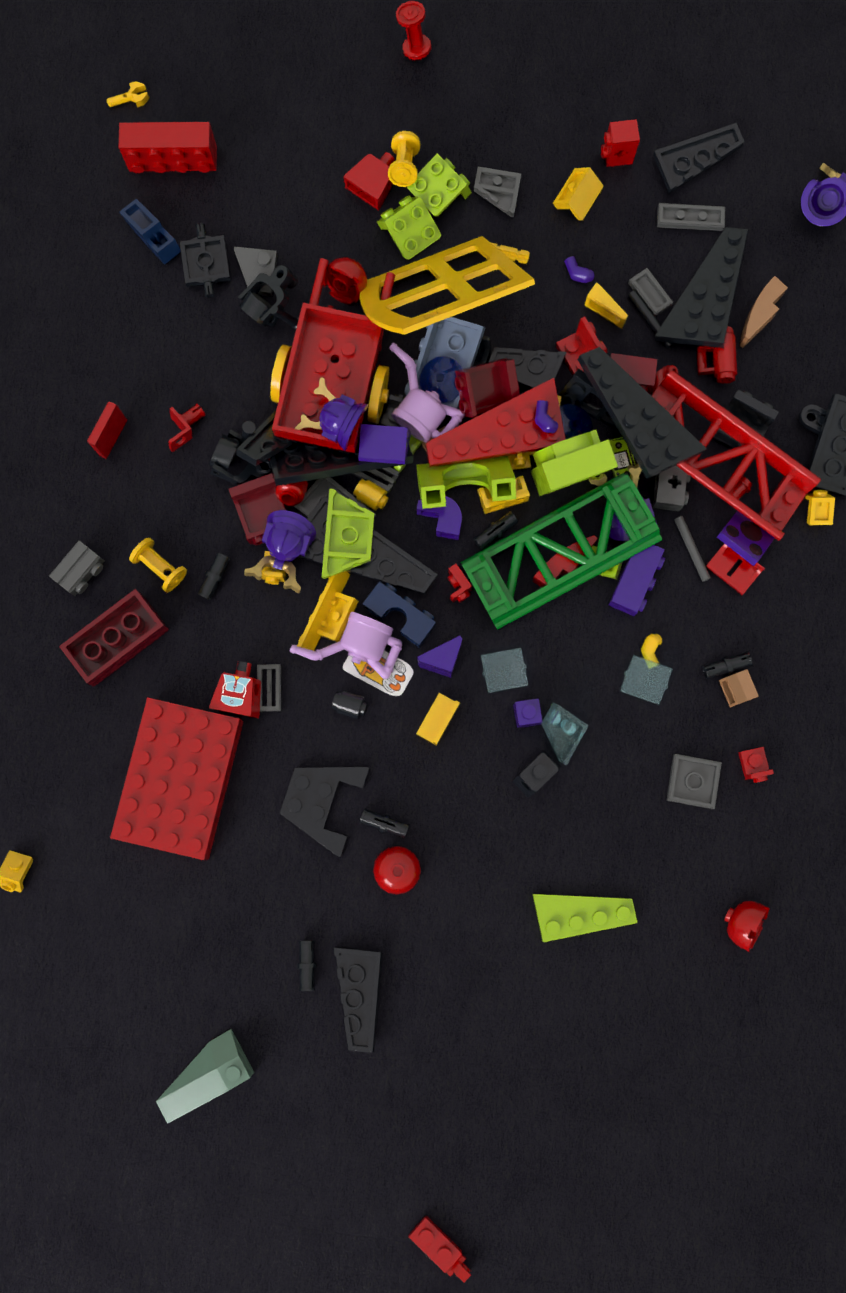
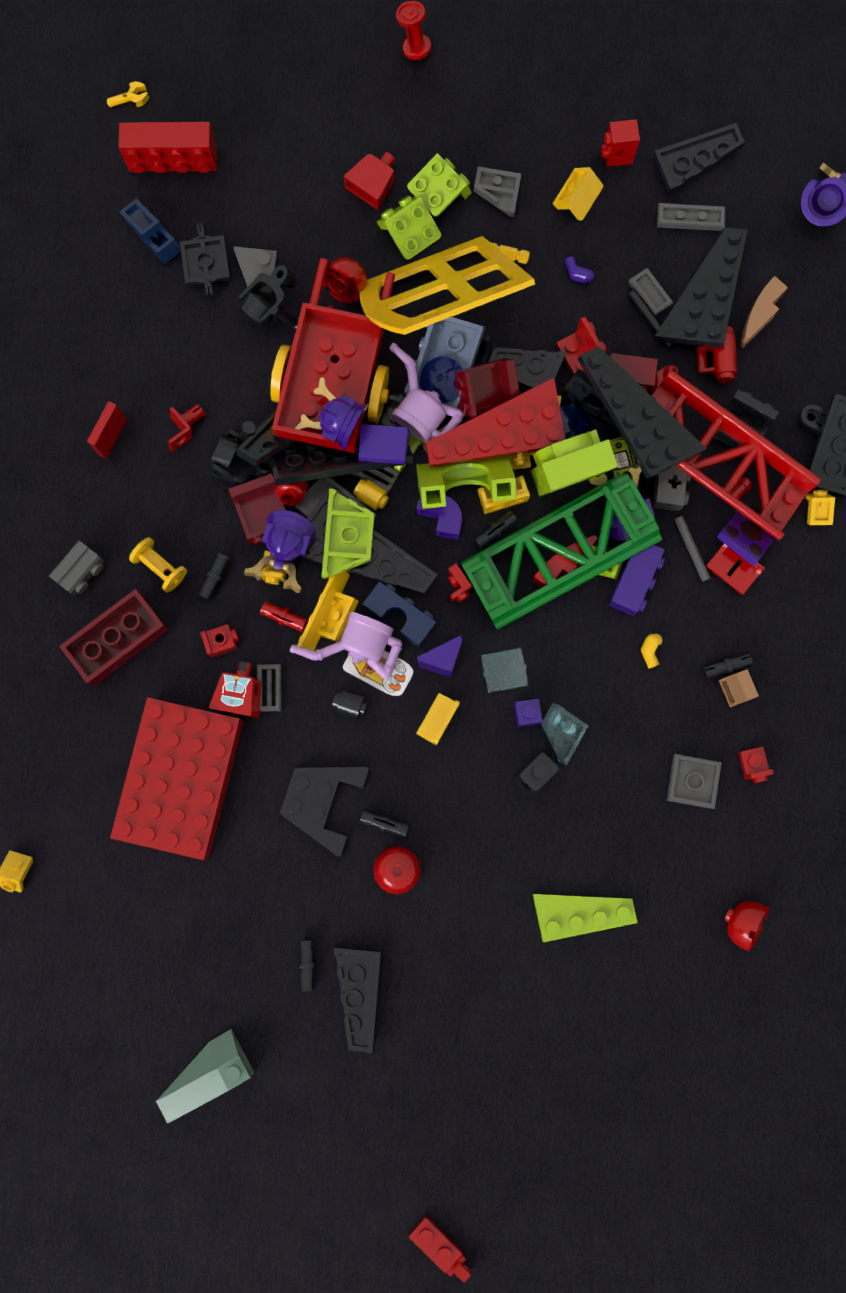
(214, 648): none -> red brick
(284, 616): none -> red pin
(402, 171): yellow hose -> none
(543, 420): dark purple arm -> none
(604, 305): yellow slope -> none
(646, 679): clear light blue piece -> none

